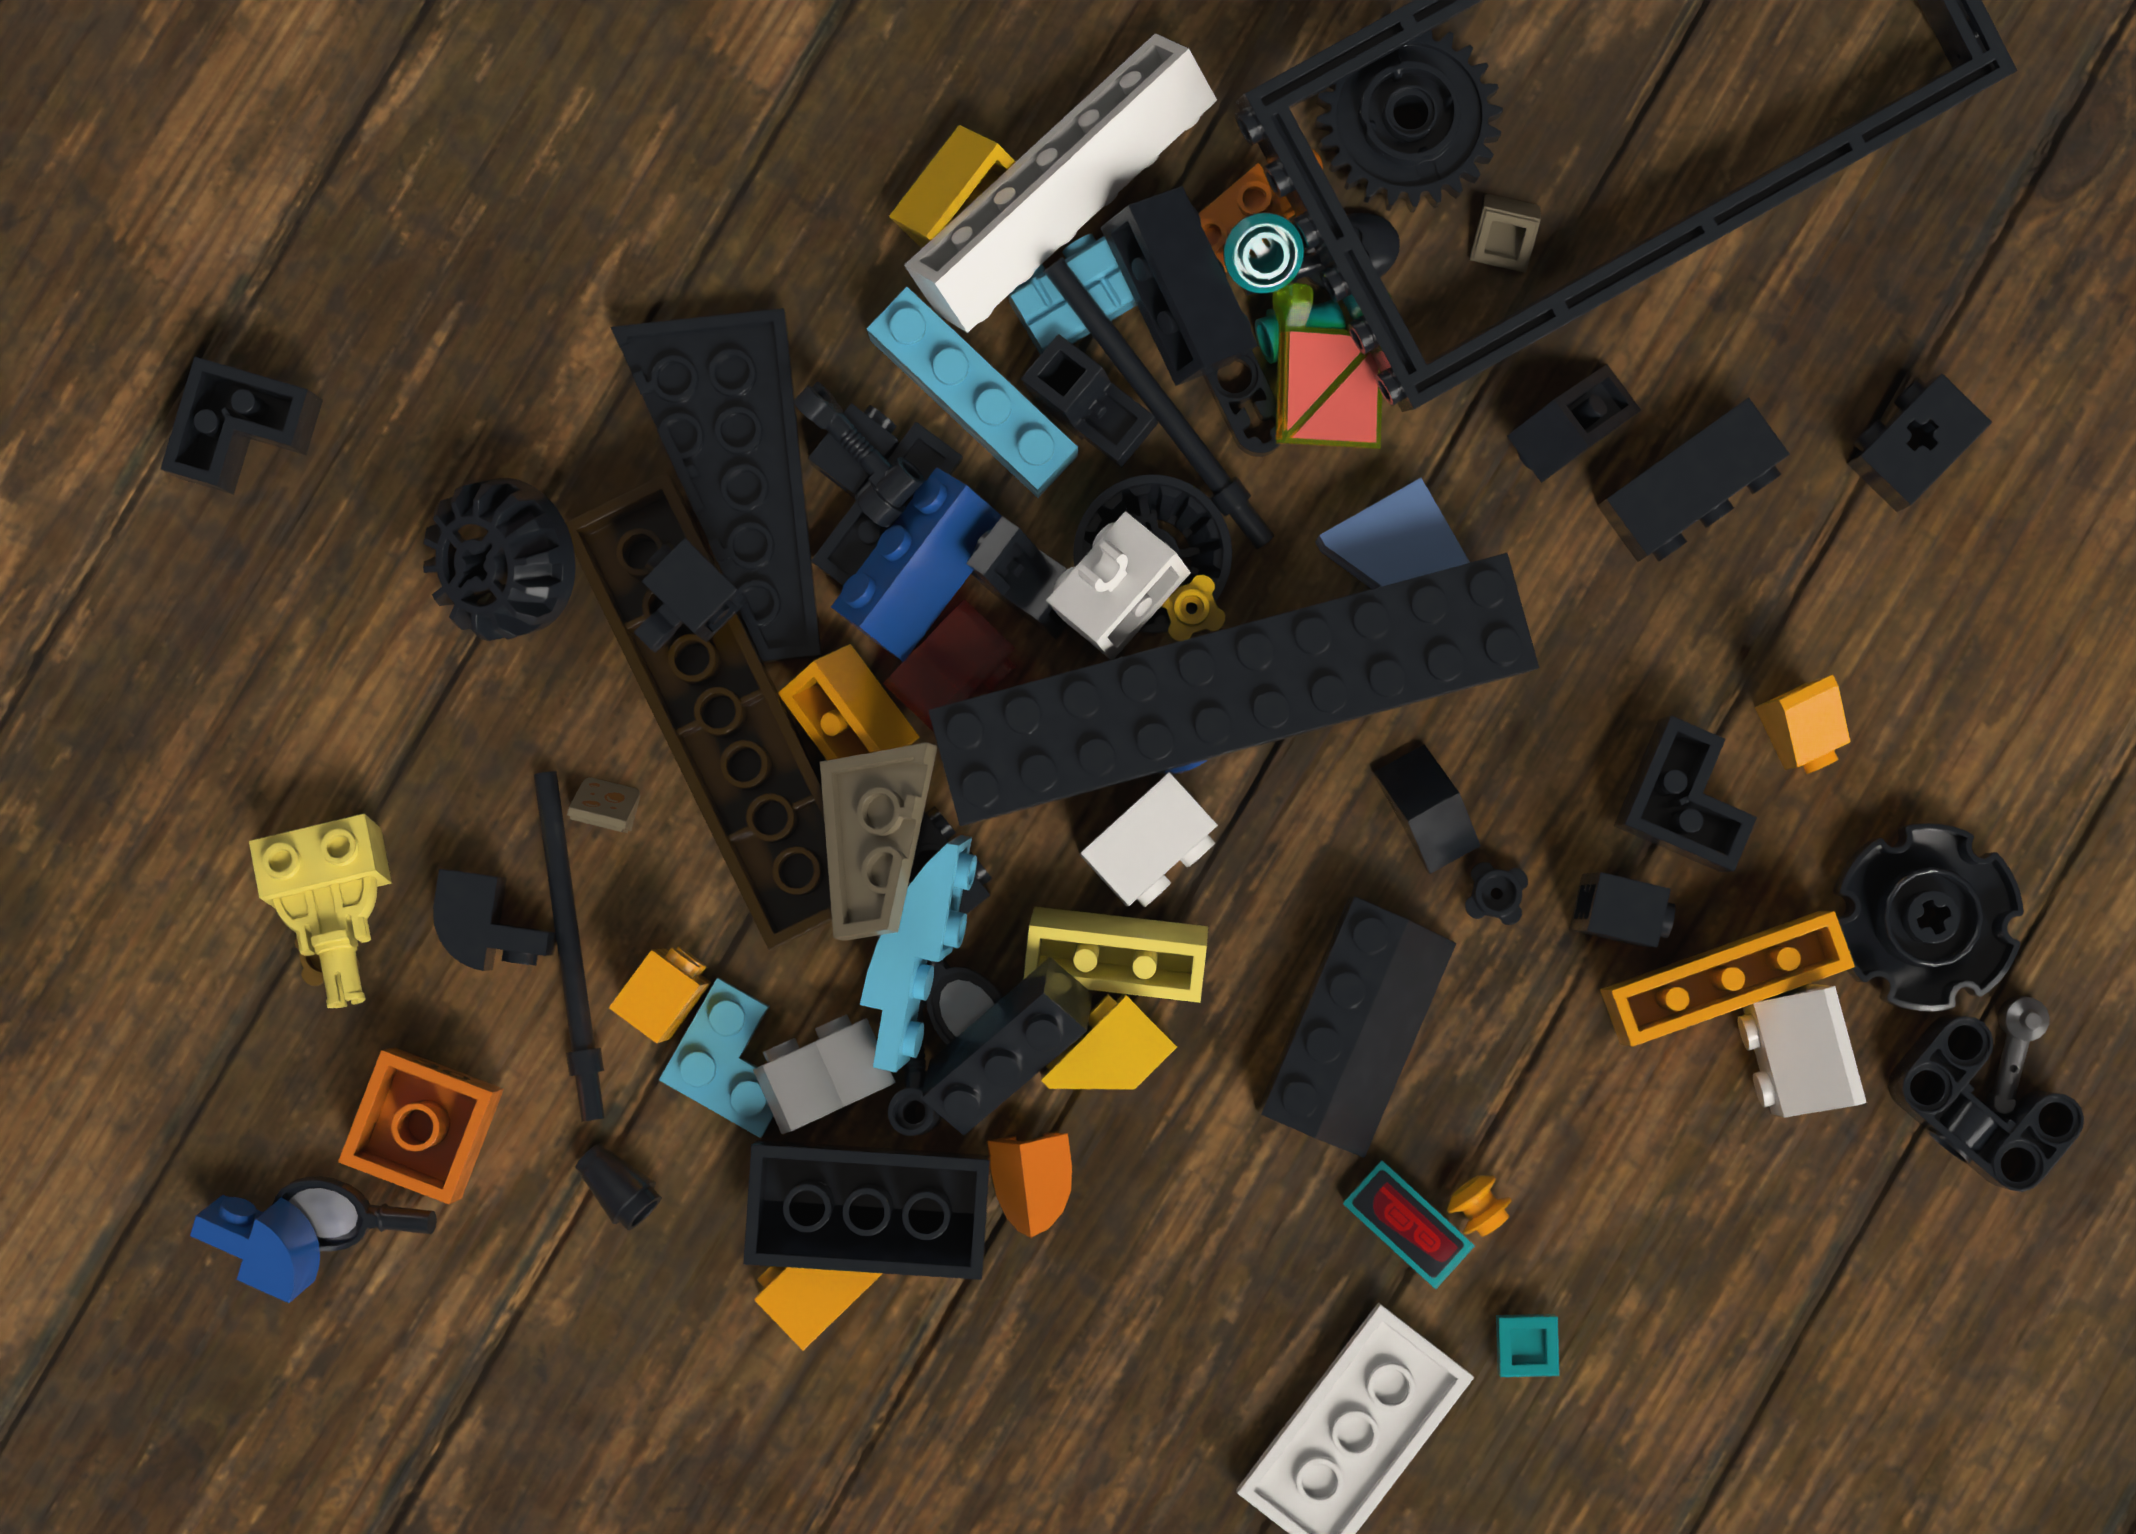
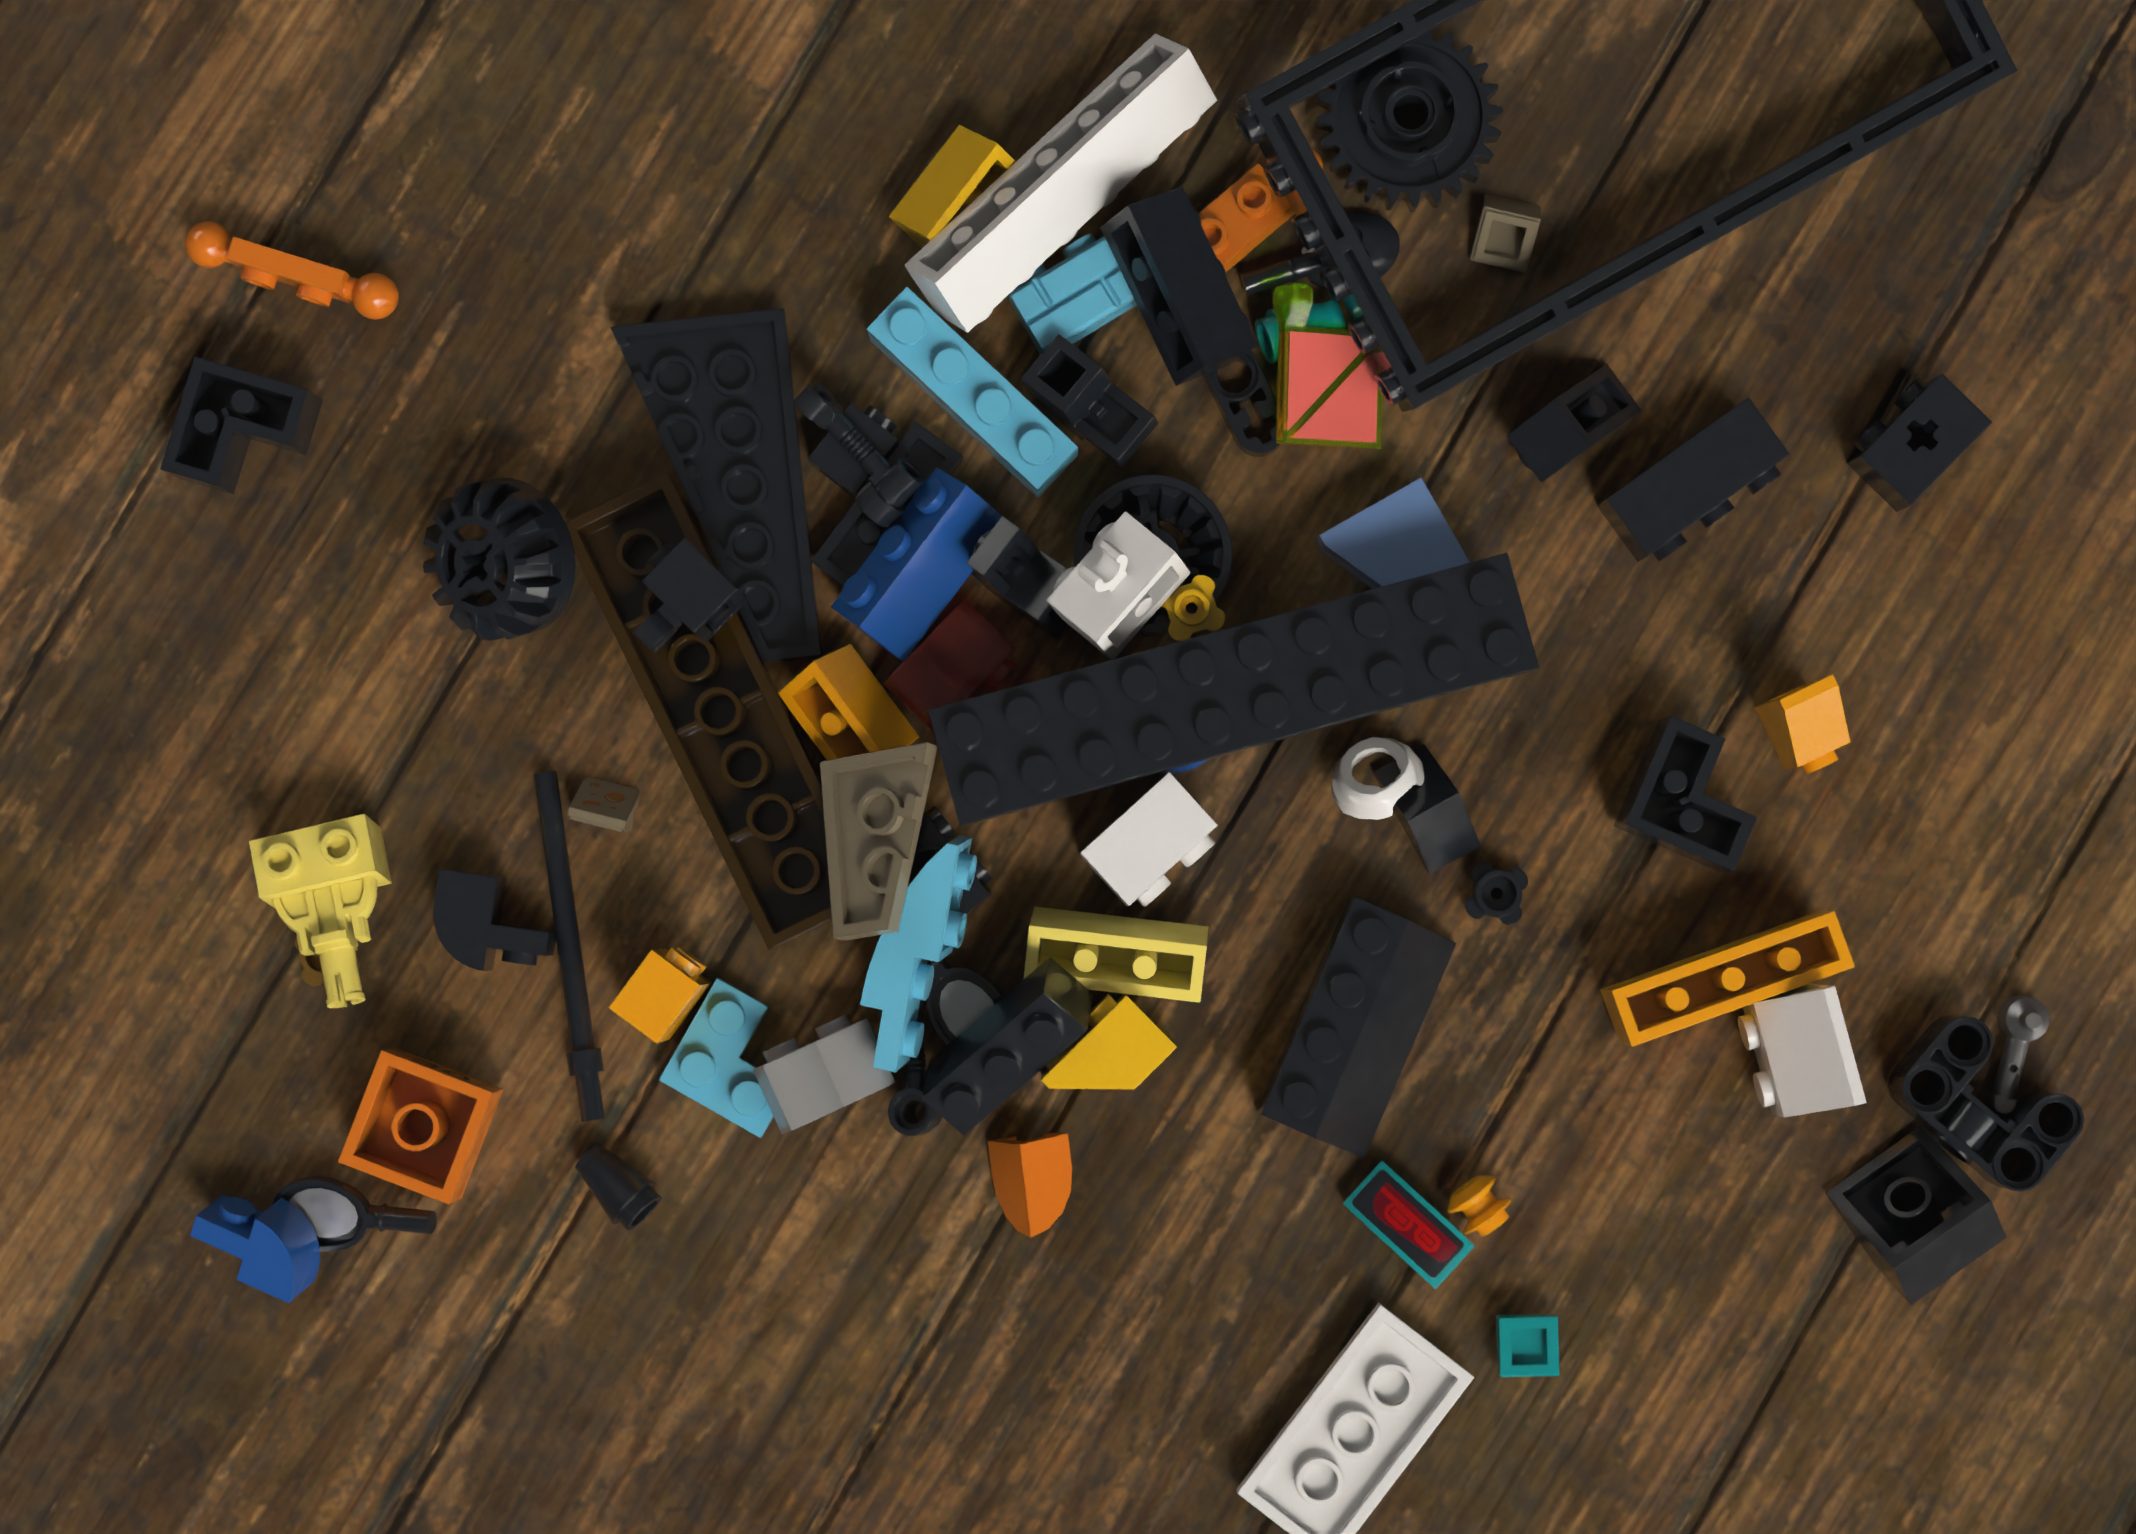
(211, 246): none -> orange plate
(809, 1299): light orange slope -> none
(867, 1209): black slope -> none
(1228, 494): black bar -> none
(1273, 264): teal cone -> none
(1370, 800): none -> white piece
(1622, 910): black brick -> none
(1917, 1215): none -> black slope
(1964, 942): black piece -> none

